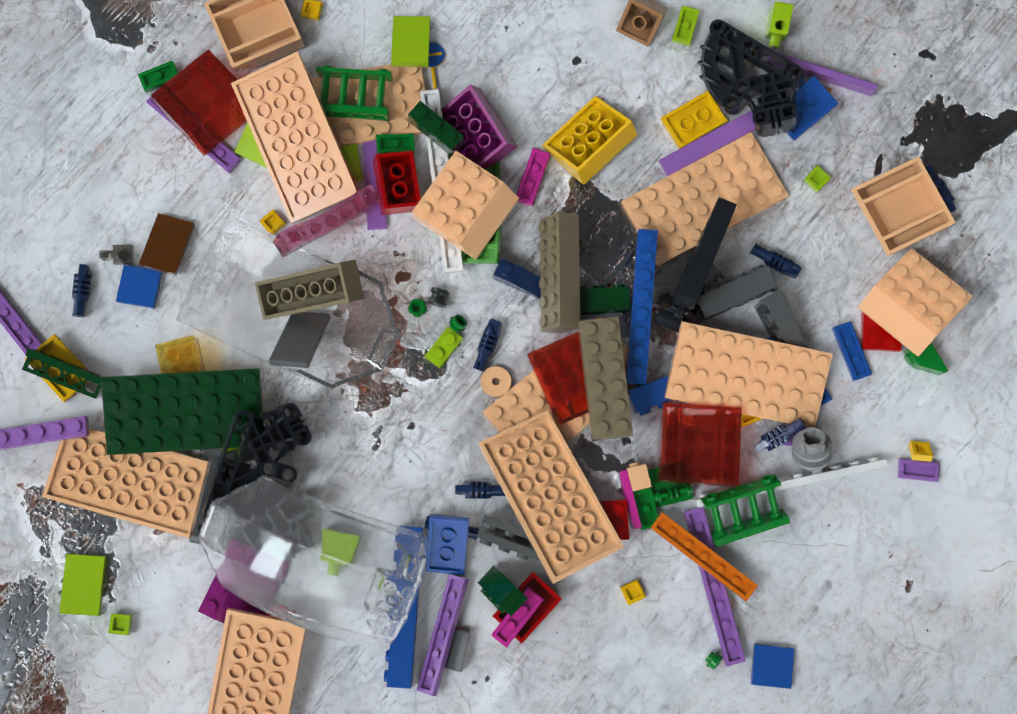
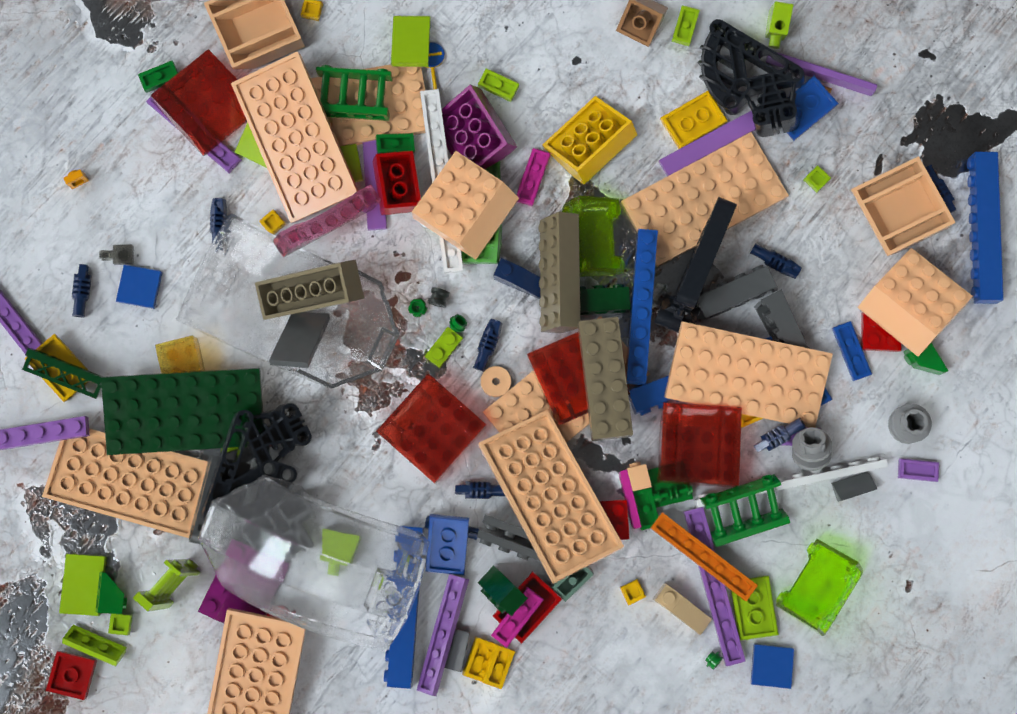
(71, 675): none -> red plate
(75, 178): none -> light orange plate
(94, 645): none -> lime plate
(109, 596): none -> green slope
(159, 595): none -> lime fence
(166, 244): reddish brown tile -> none
(218, 215): none -> dark blue hinge
(431, 428): none -> clear red slope
(436, 128): dark green brick -> none
(488, 662): none -> yellow slope
(498, 85): none -> lime plate
(568, 586): none -> sand green slope
(596, 235): none -> clear neon green windscreen
(682, 608): none -> tan slope
(756, 615): none -> lime tile
(821, 587): none -> clear neon green windscreen
(853, 486): none -> dark grey slope
(920, 423): none -> light grey piece
(920, 451): yellow plate -> none
(985, 228): none -> blue brick

